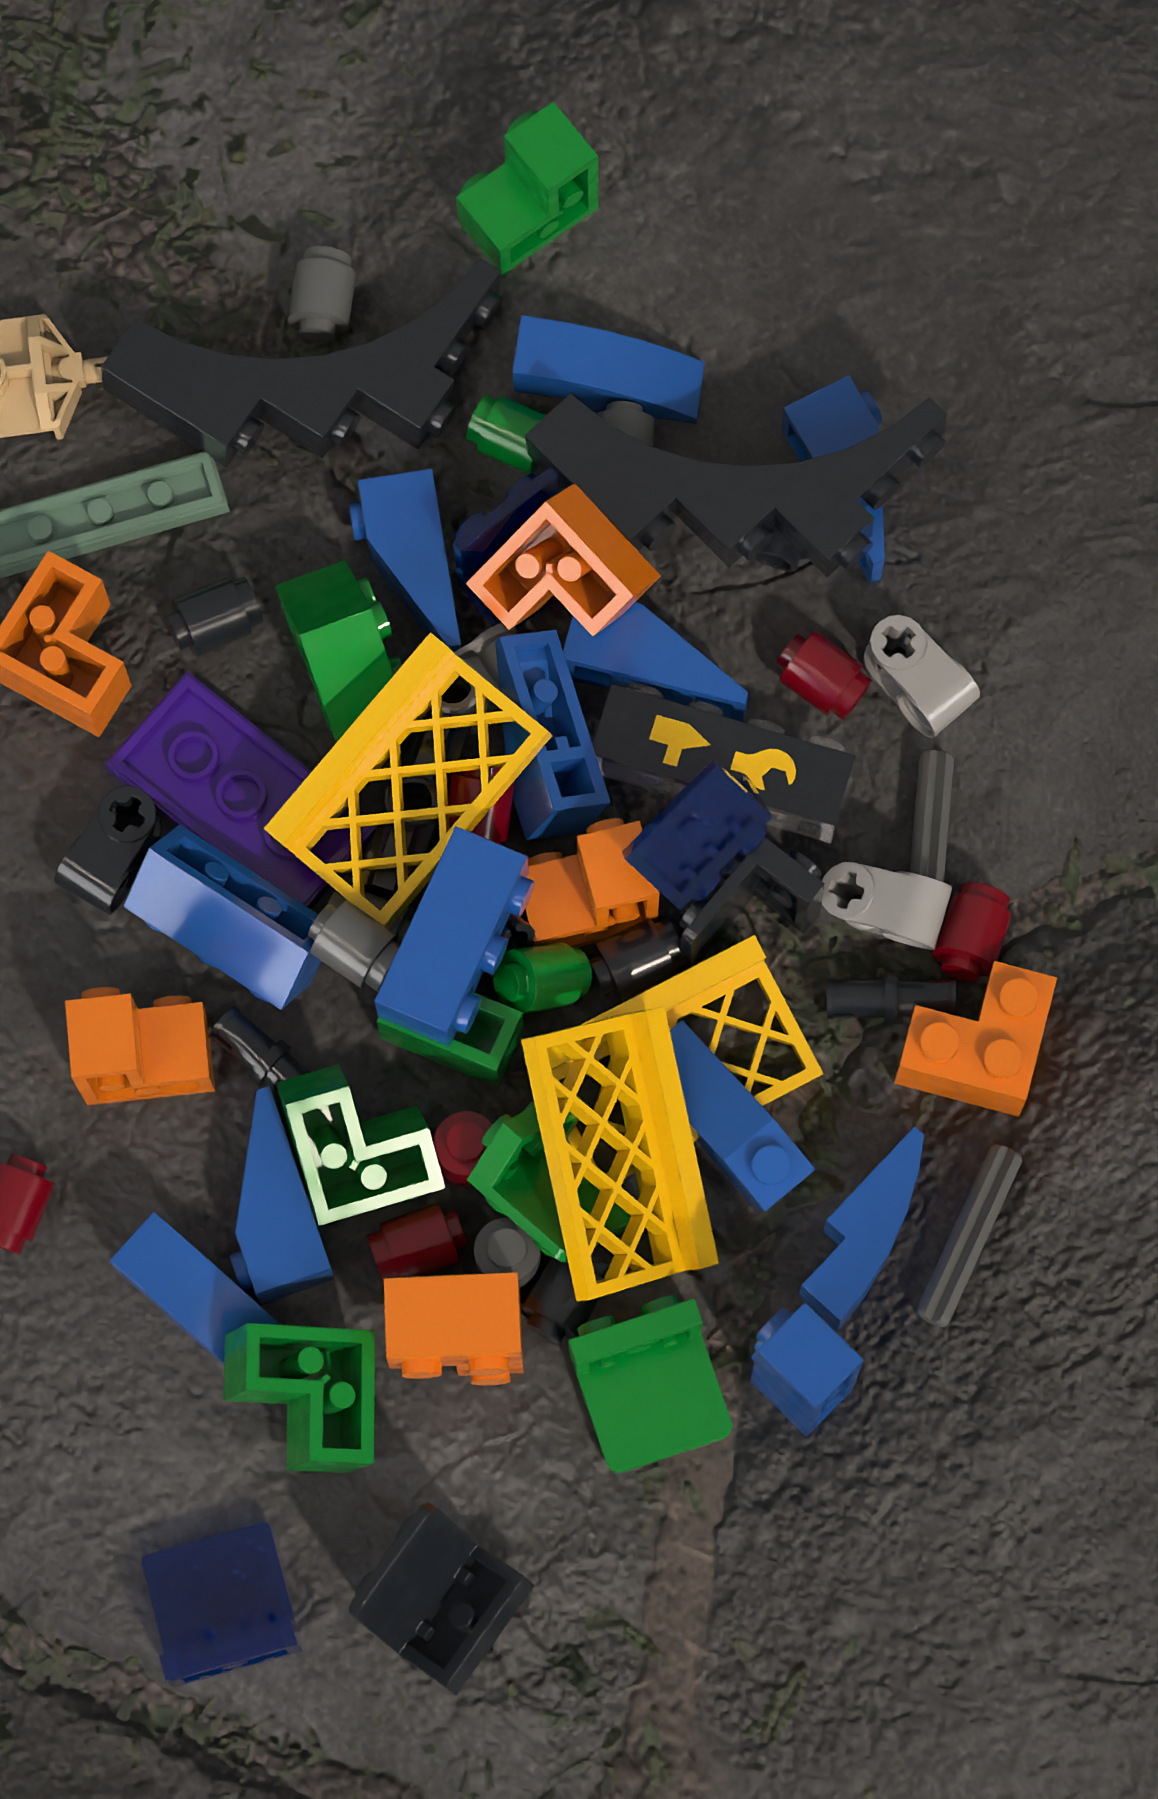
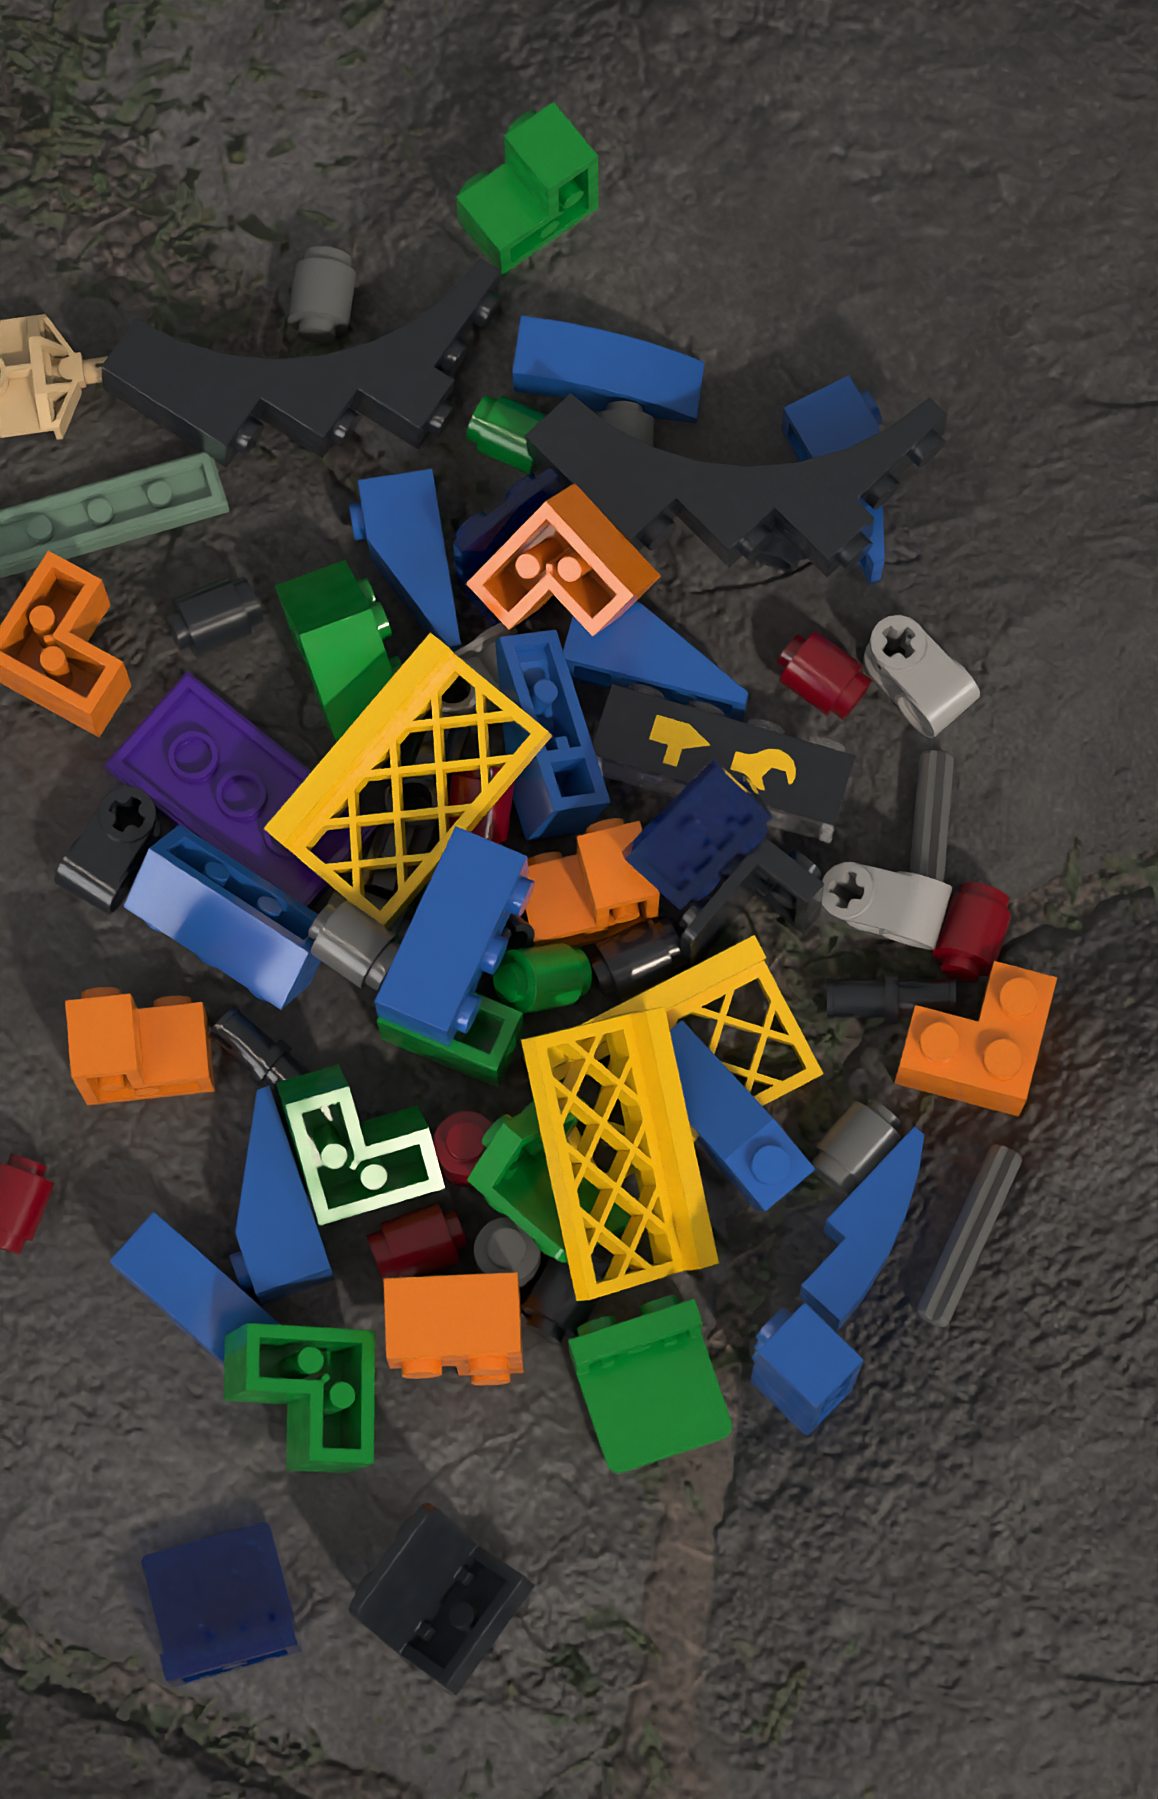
(855, 1145): none -> dark grey brick

